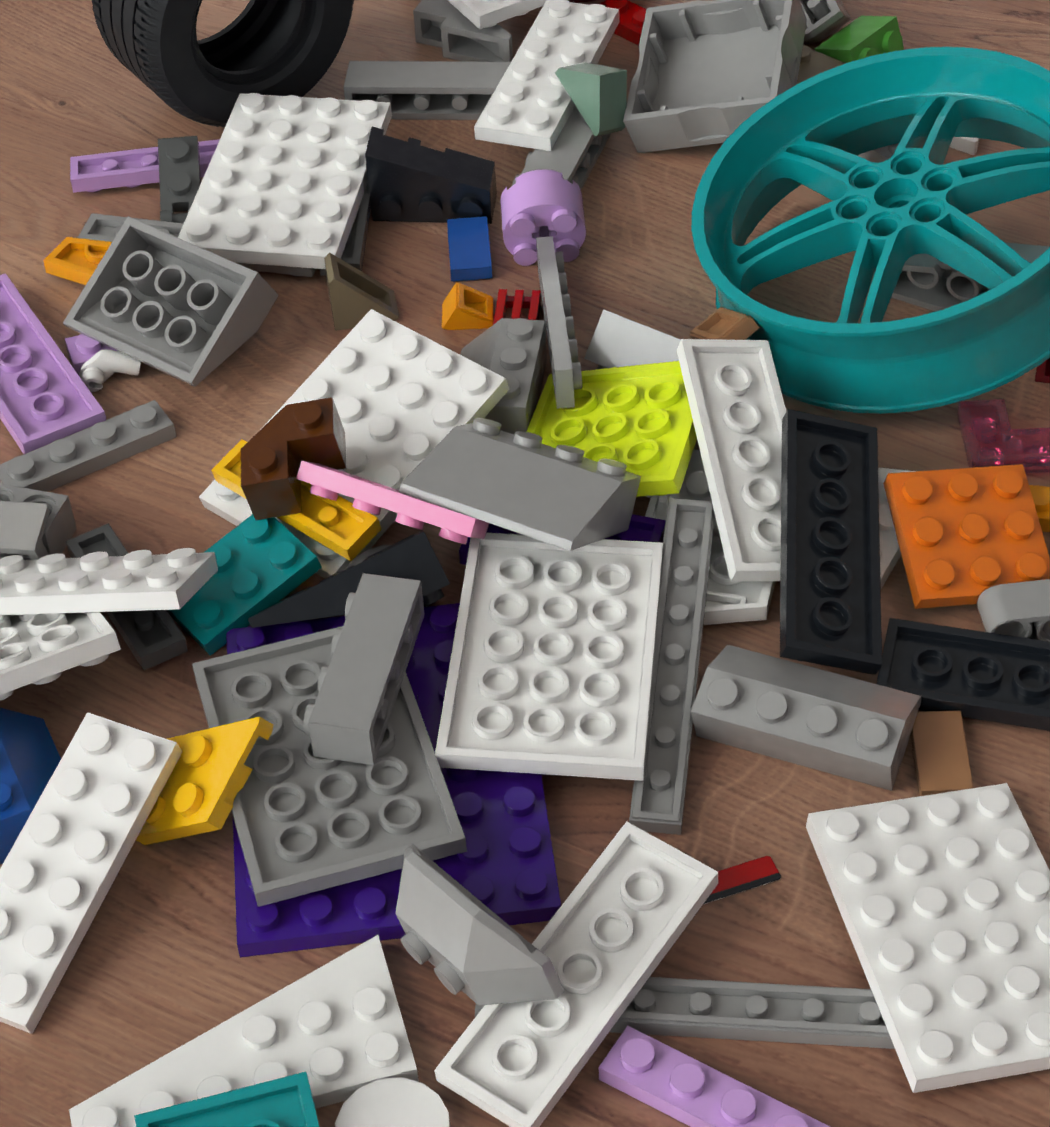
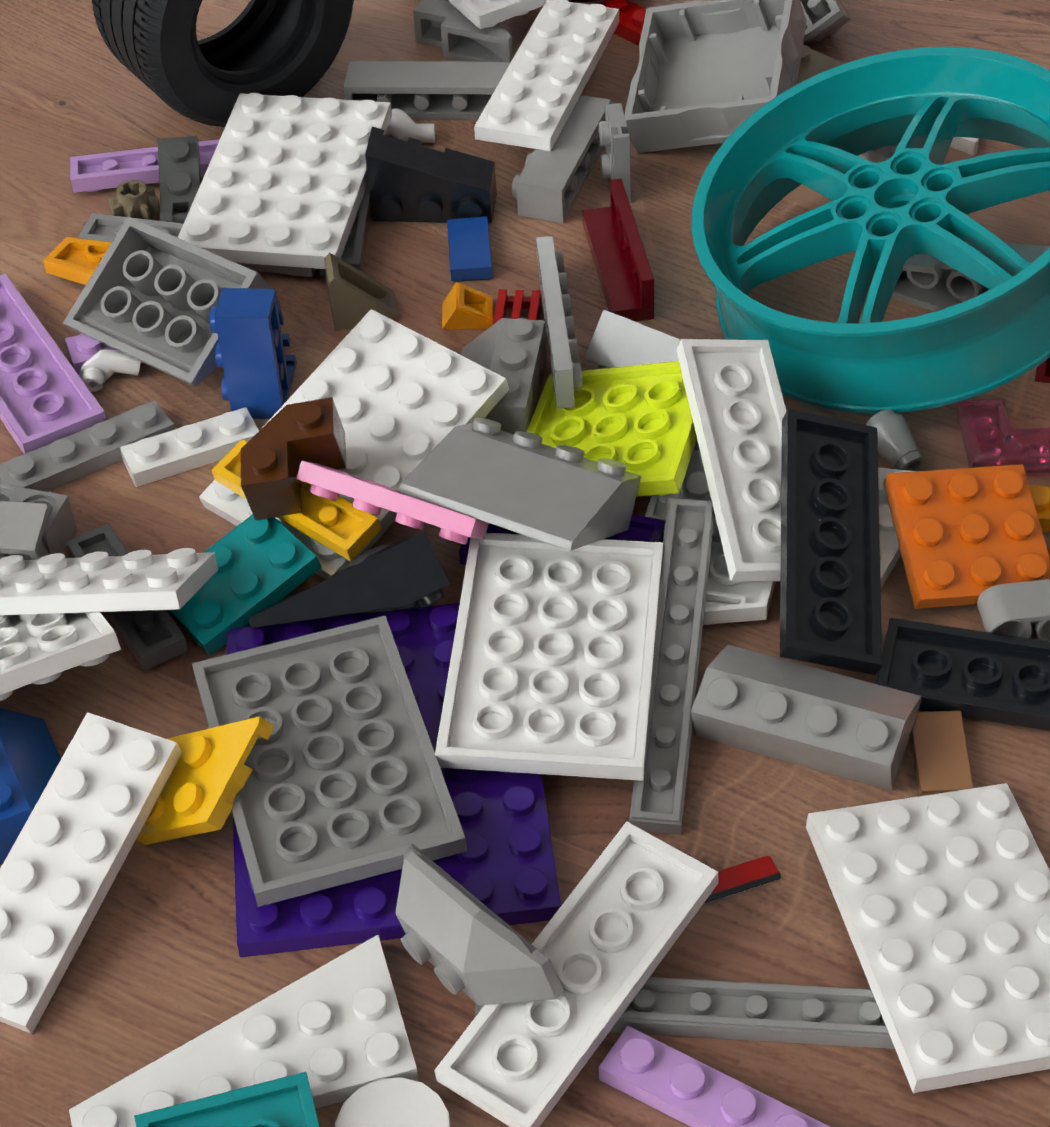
(134, 200): none -> dark tan gear
(186, 447): none -> white plate
(252, 350): none -> blue wedge
(365, 669): light grey brick -> none
(403, 127): none -> white arm
(542, 207): lavender brick -> none
(598, 95): sand green slope -> none
(614, 136): none -> light grey plate
(620, 256): none -> dark red fence
(725, 325): medium nougat tile -> none
(864, 38): bright green brick -> none
(896, 441): none -> light grey cone

